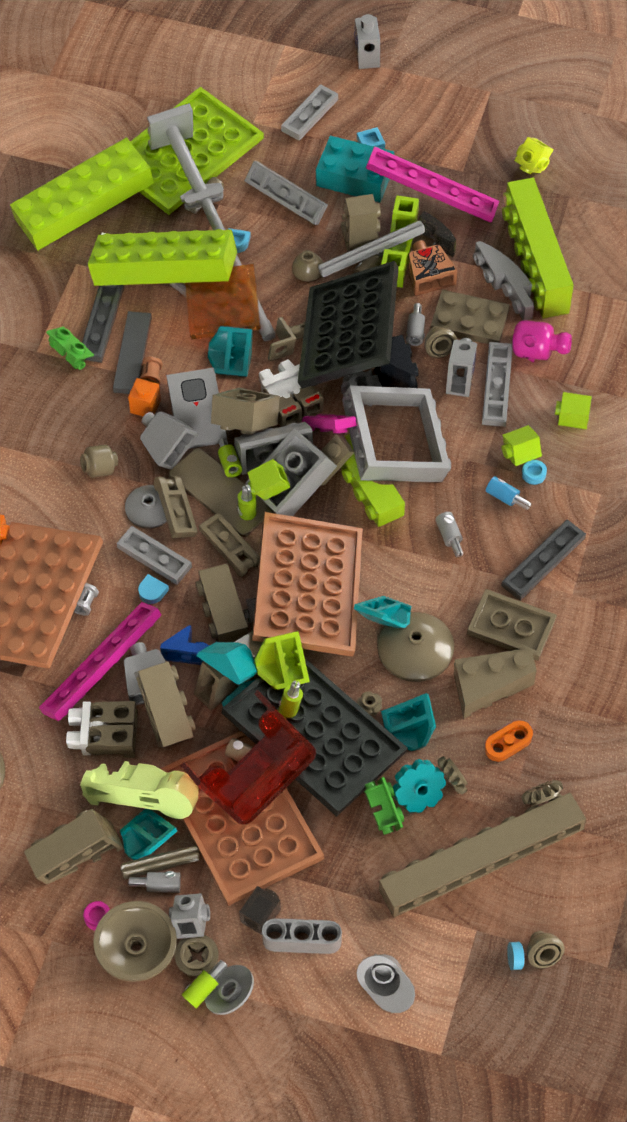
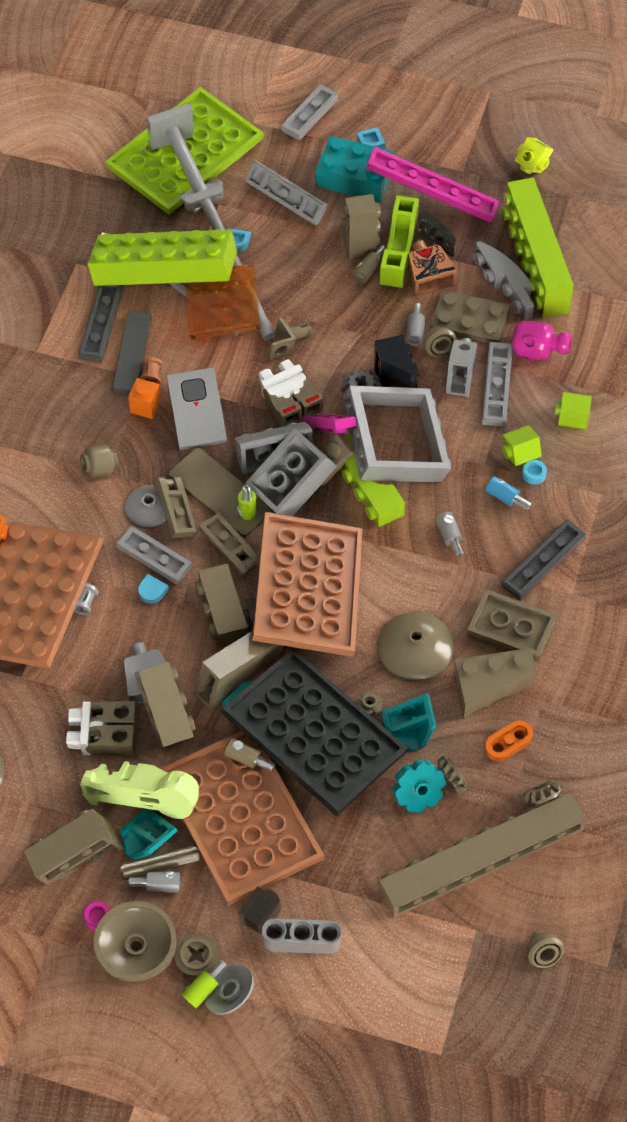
(64, 341): bright green hinge -> none
(82, 193): lime brick -> none
(100, 661): dark pink plate -> none
(166, 438): light grey torso -> none
(180, 649): blue slope -> none
(189, 915): light grey brick -> none
(229, 459): lime piece -> none
(230, 659): teal slope -> none
(231, 351): teal slope -> none
(245, 410): dark tan brick -> none
(262, 771): clear red windscreen -> none
(268, 480): lime brick -> none
(282, 661): lime slope -> none
(291, 700): lime piece -> none
(306, 266): dark tan brick -> none
(349, 325): pearl dark grey plate -> none
(367, 32): light grey torso -> none
(371, 248): light grey axle -> none
(385, 611): teal slope -> none
(386, 983): light grey piece -> none
(390, 814): bright green hinge -> none
(515, 955): medium azure tile -> none

